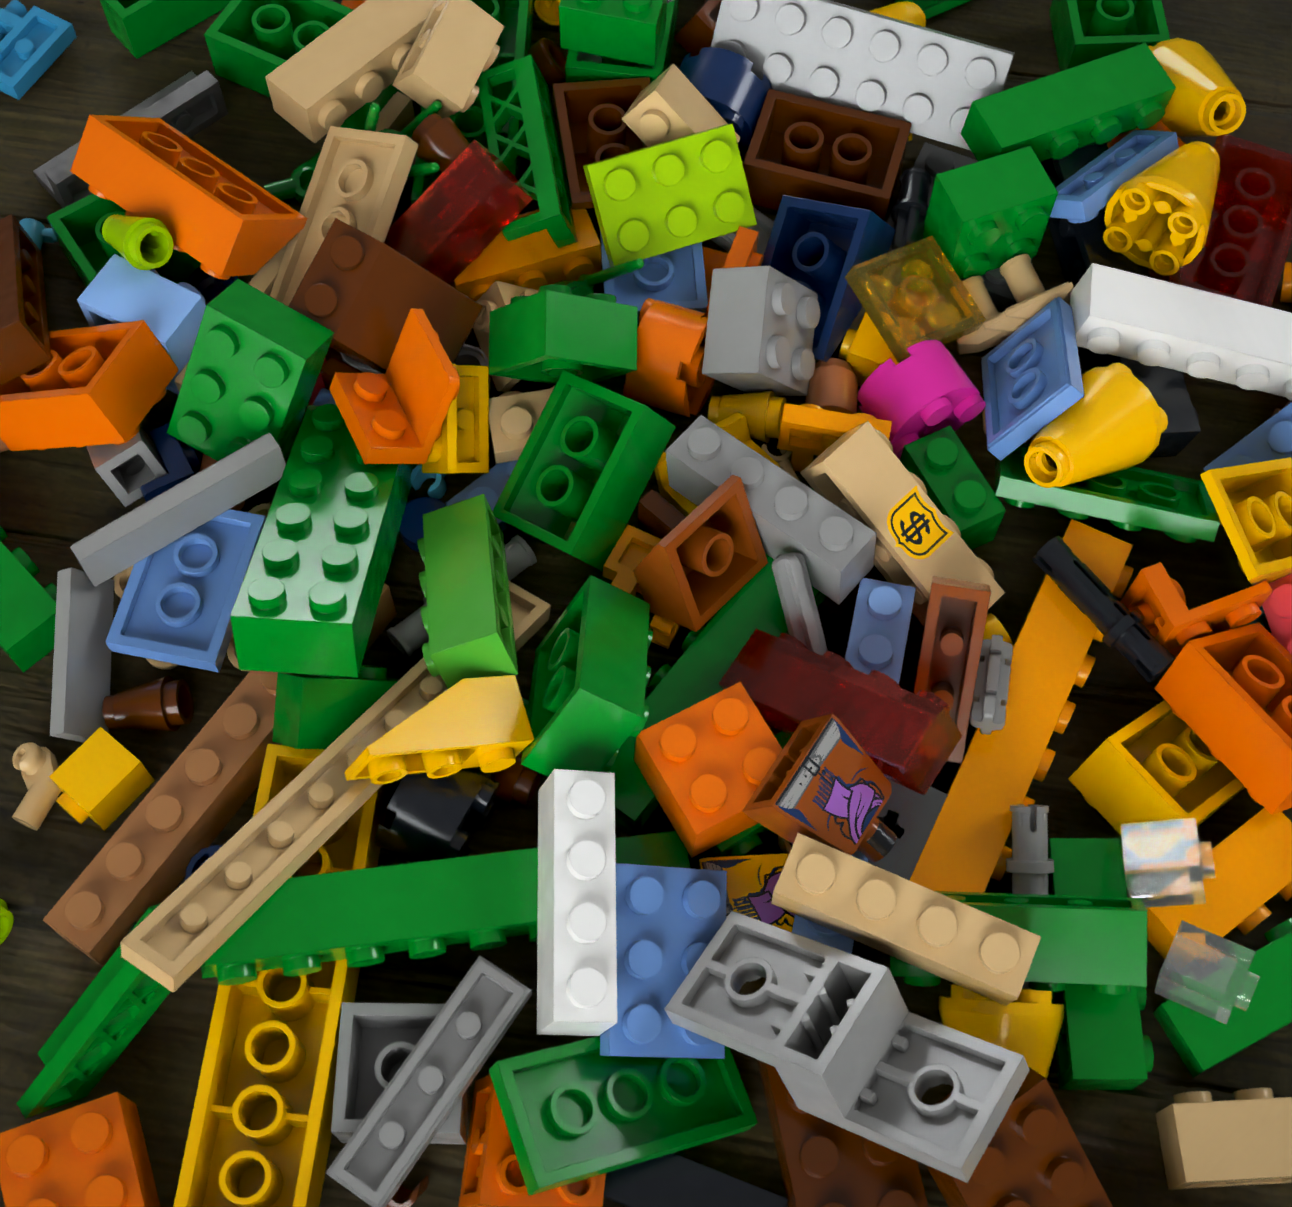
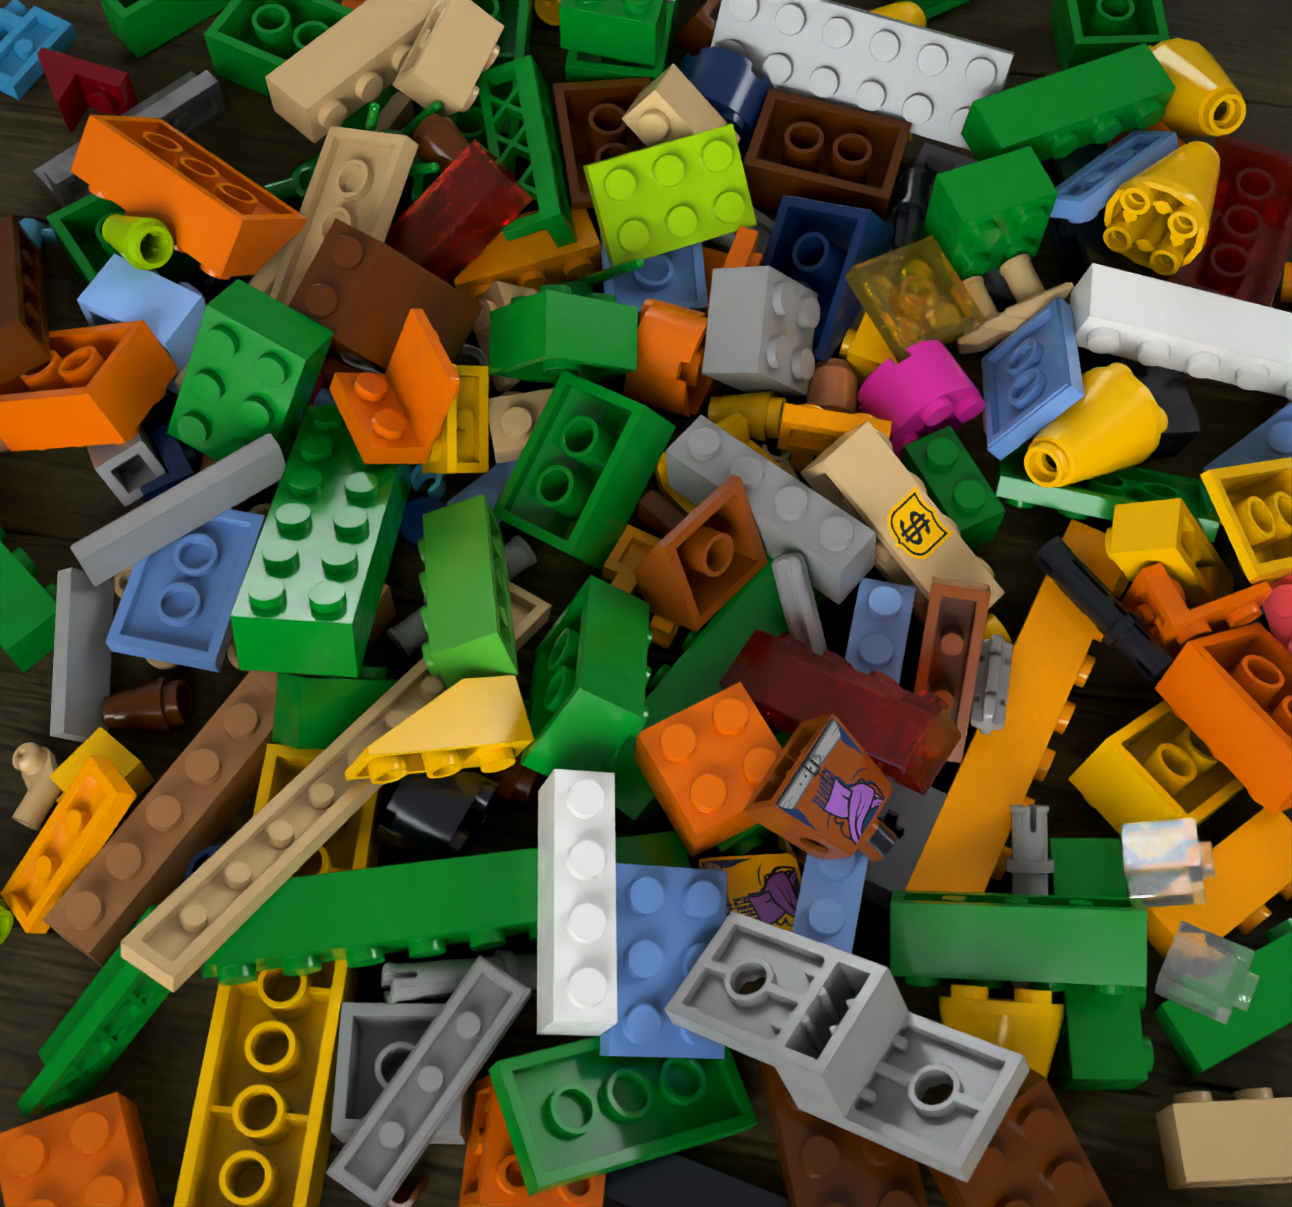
(68, 842): none -> light orange plate
(84, 85): none -> dark red slope
(442, 977): none -> light grey pin
(549, 60): reddish brown tile -> none
(905, 920): tan brick -> none
(1170, 535): none -> yellow slope

